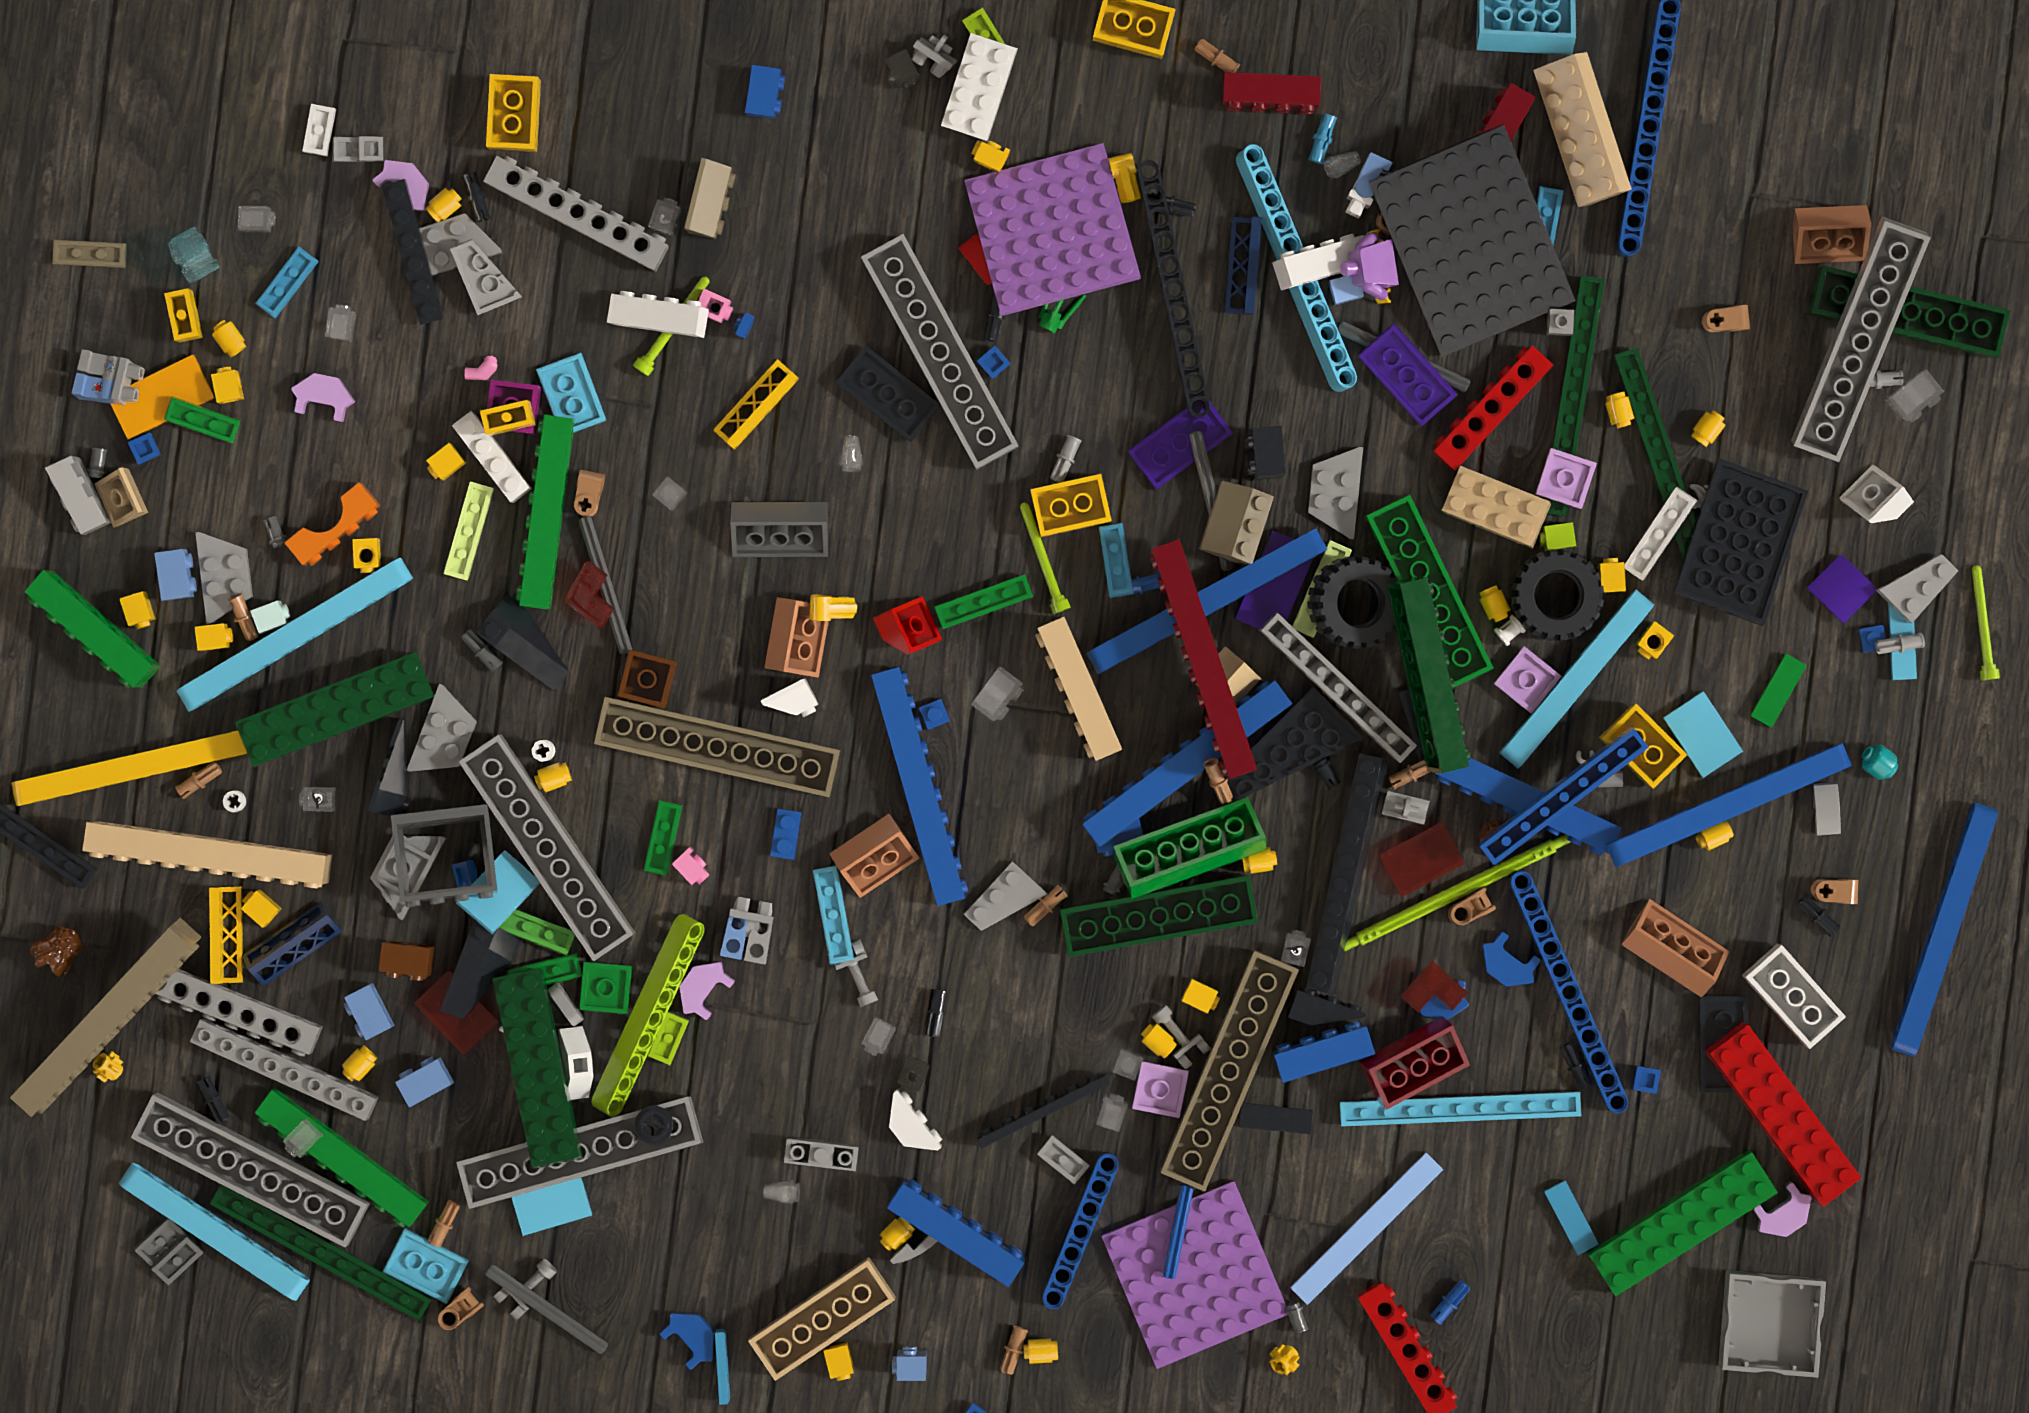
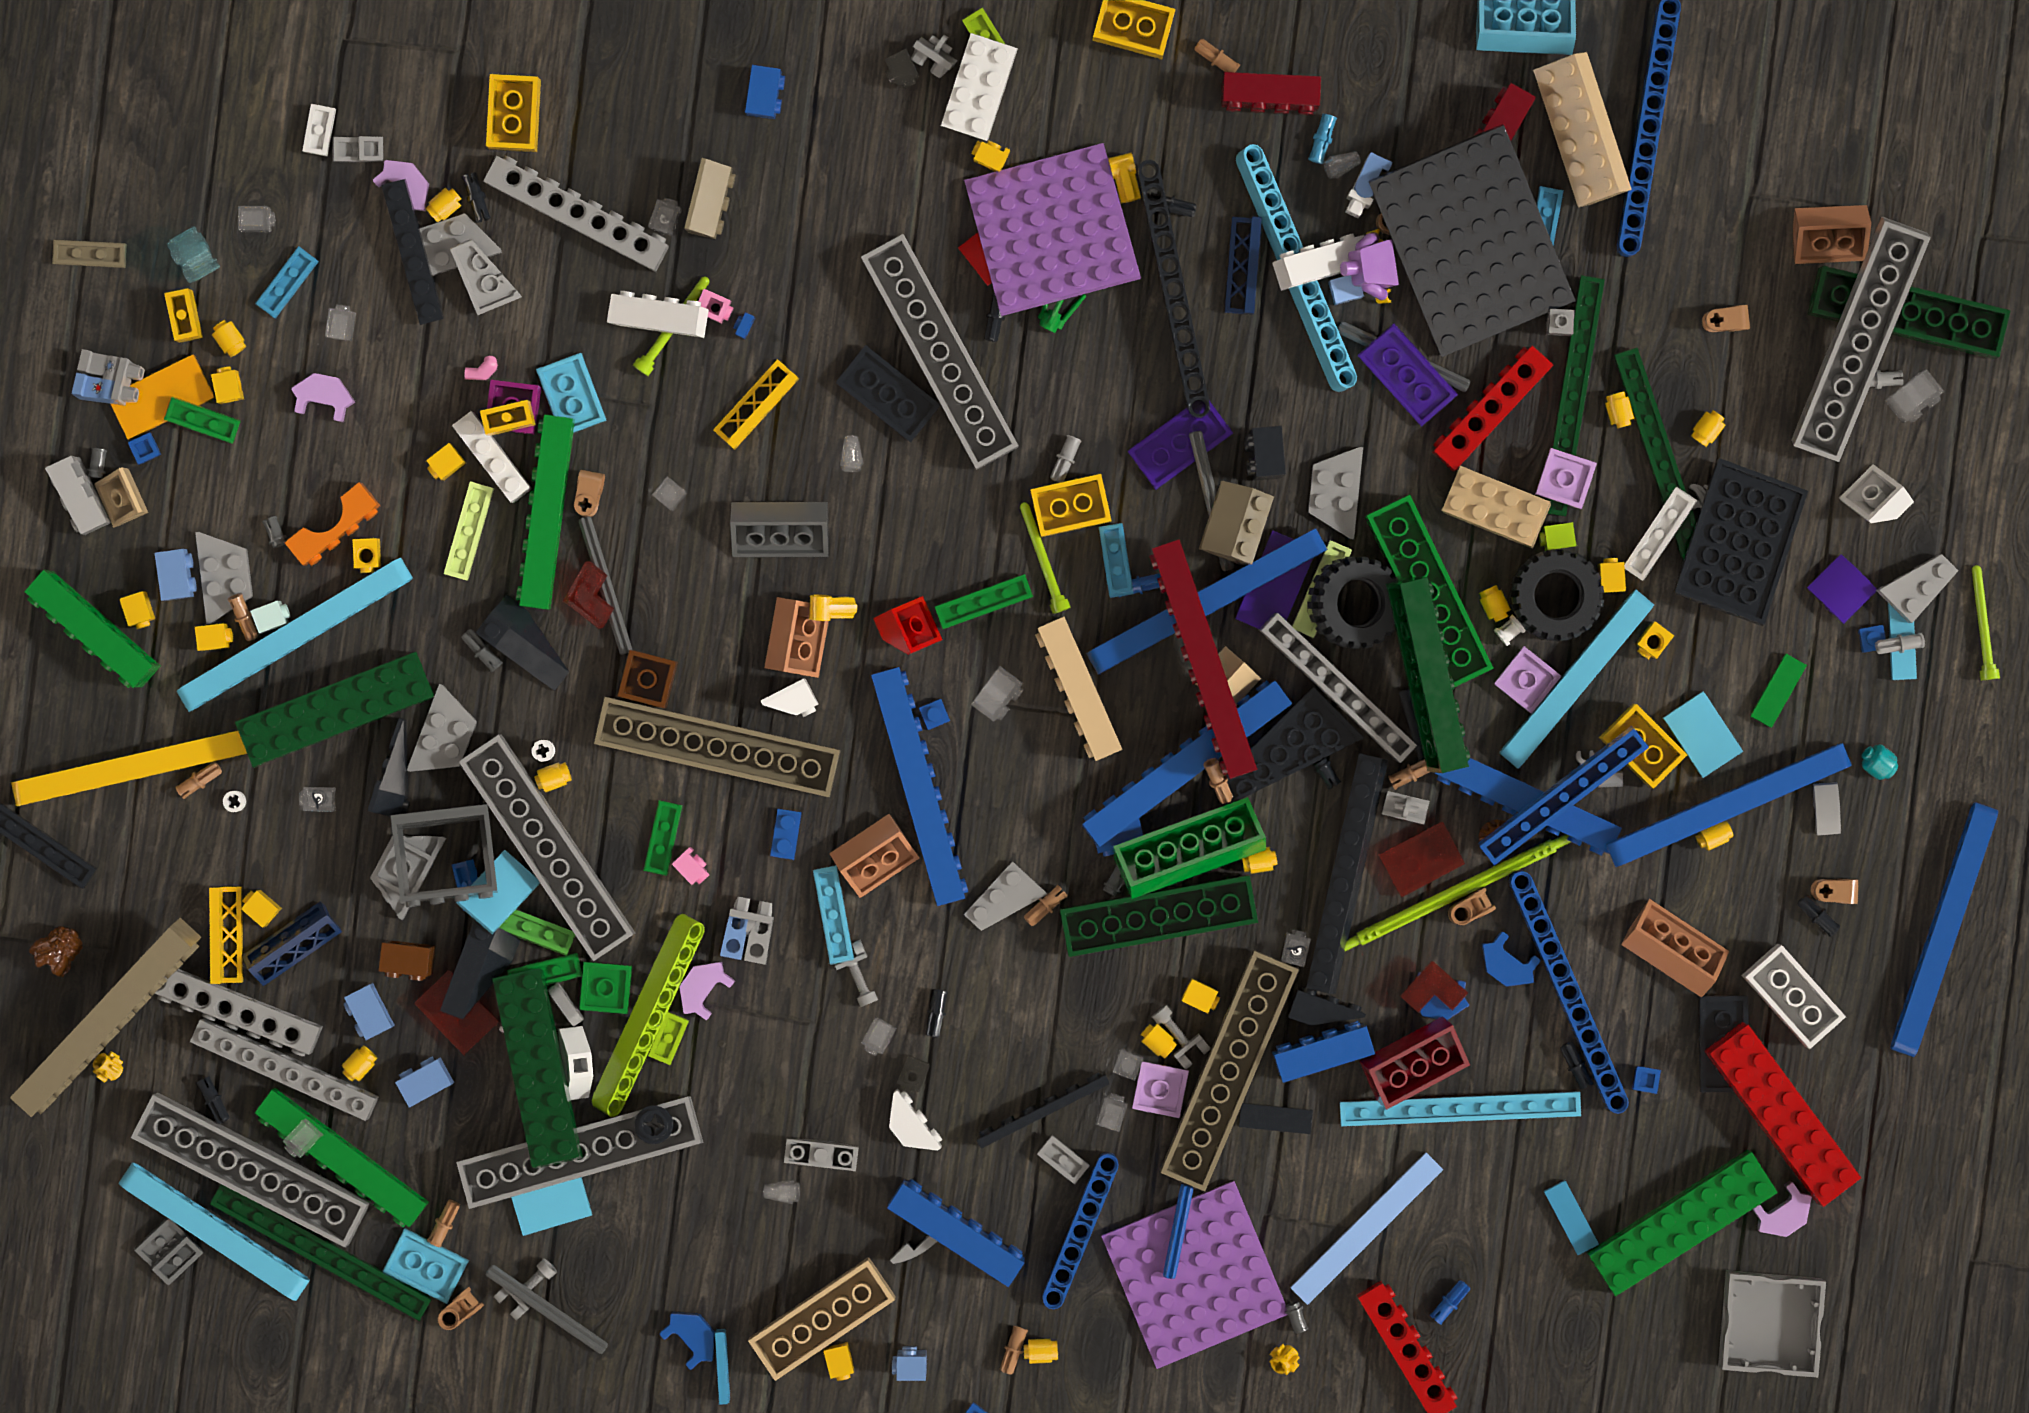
(207, 852): tan brick -> none
(896, 1234): yellow brick -> none
(993, 362): blue plate -> none

